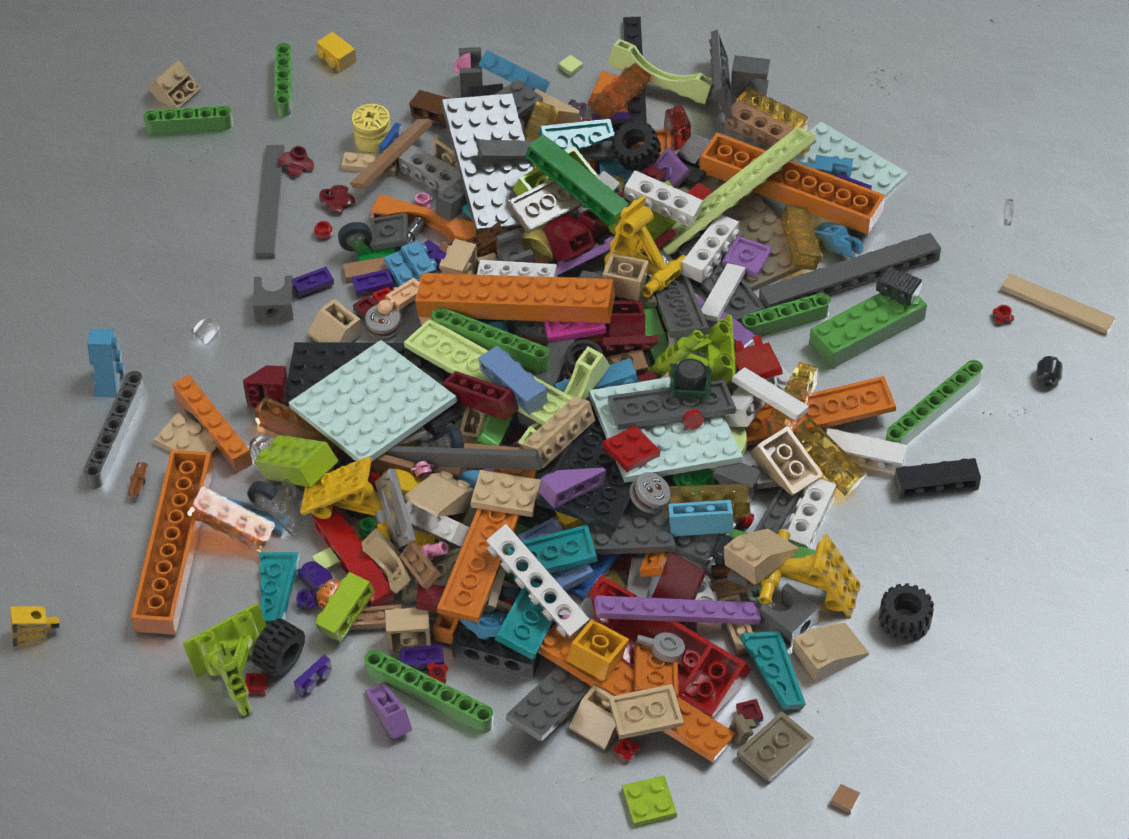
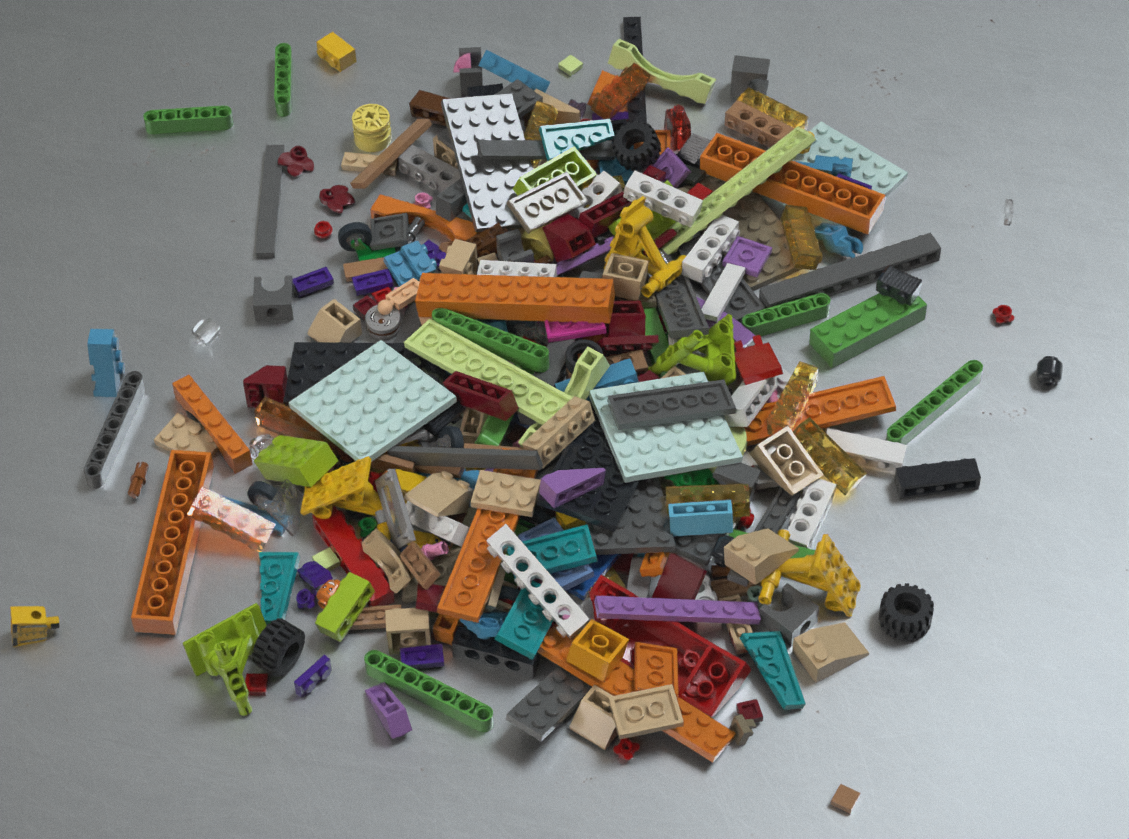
(173, 85): tan slope -> none
(392, 135): blue plate -> none
(422, 469): bright pink plate -> none
(441, 669): red plate -> none
(507, 373): medium blue brick -> none
(576, 179): green brick -> none
(631, 448): red plate -> none
(649, 492): light grey head -> none
(649, 801): lime plate -> none
(664, 646): light grey piece -> none
(690, 380): piece -> none
(693, 419): red tile -> none
(720, 74): dark grey plate -> none
(770, 394): white tile -> none
(775, 746): dark tan plate -> none
(1058, 303): tan tile -> none

